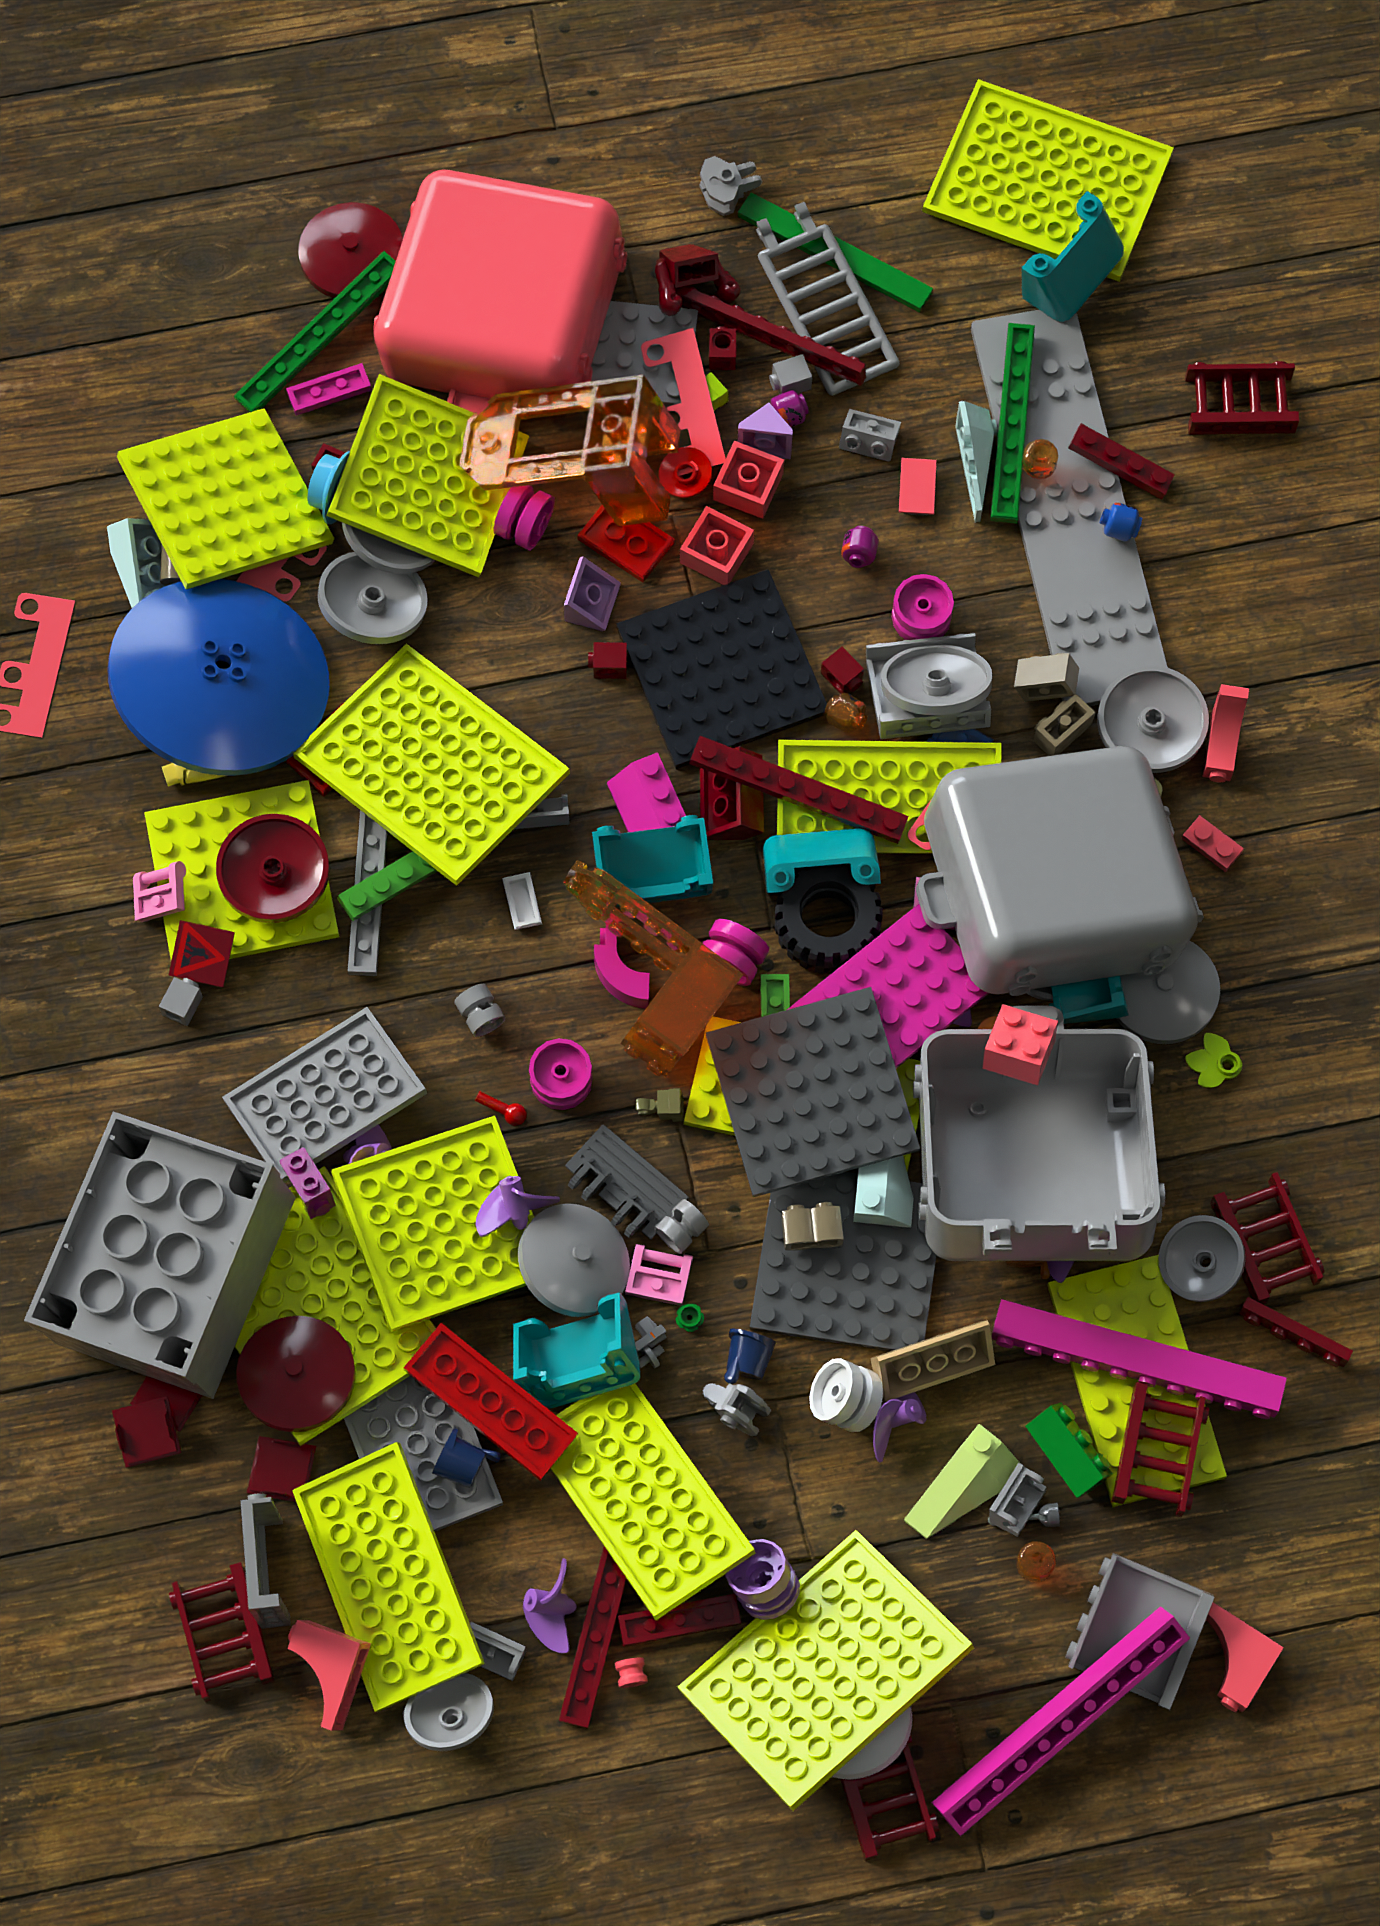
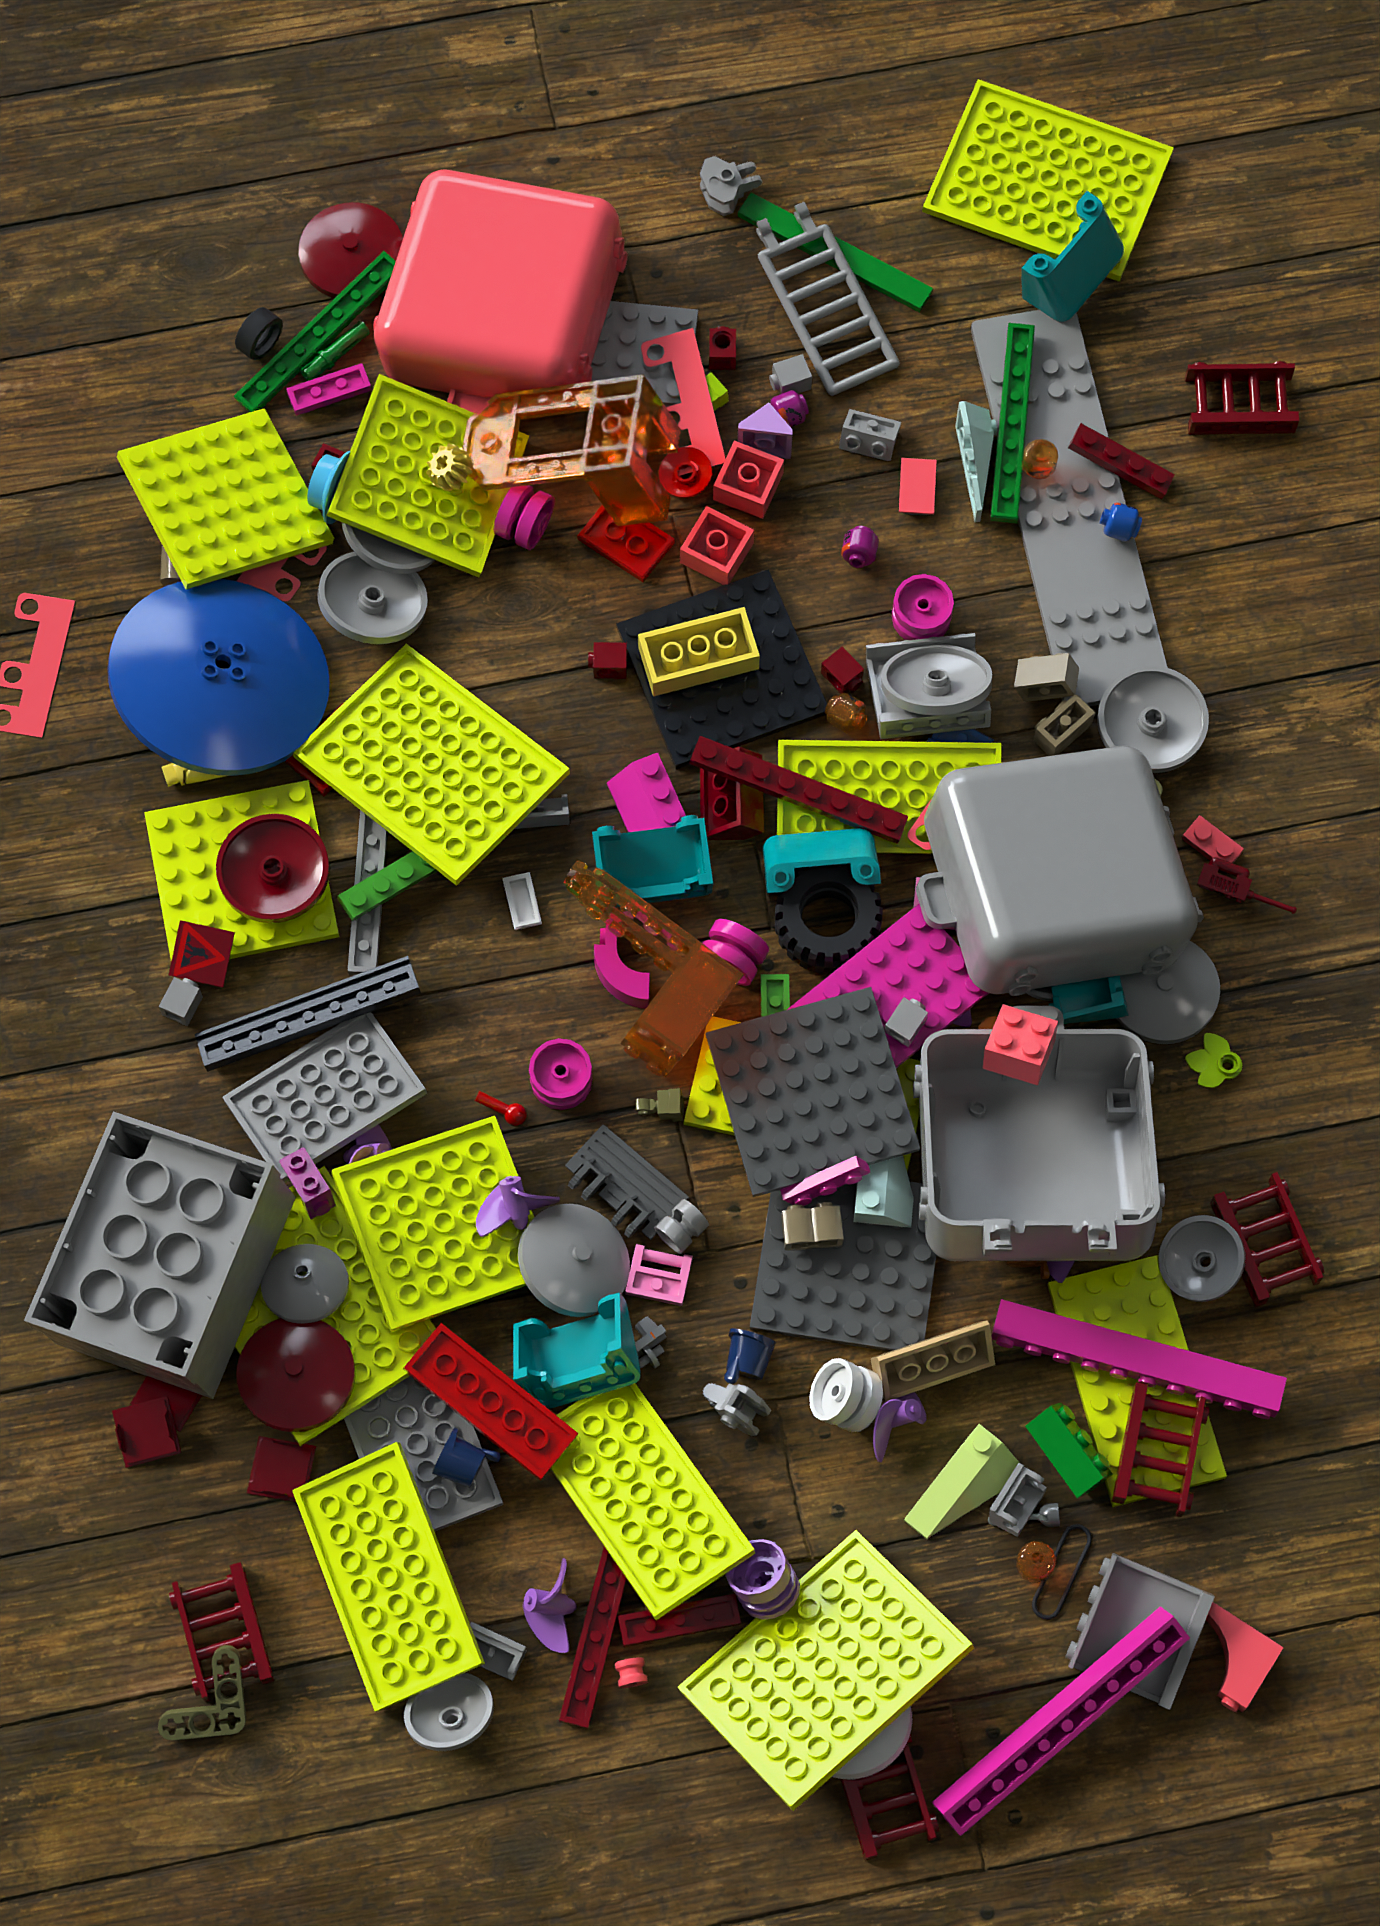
(136, 556): light aqua wedge -> none
(161, 899): bright pink plate -> none
(223, 1704): none -> olive beam
(258, 333): none -> black tyre
(265, 1607): light grey panel -> none
(306, 1296): none -> light grey dish
(307, 1013): none -> plate
(326, 358): none -> green pin
(337, 1663): coral arch -> none
(449, 467): none -> light yellow gear
(481, 1012): light grey wheel -> none
(590, 596): lavender slope -> none
(689, 266): dark red torso -> none
(693, 1310): green plate -> none
(698, 651): none -> light yellow brick
(772, 335): dark red plate -> none
(826, 1181): none -> dark pink plate
(906, 1021): none -> light grey brick
(1065, 1594): none -> black piece
(1224, 733): coral arch -> none
(1232, 888): none -> dark red piece
(1306, 1338): dark red plate -> none

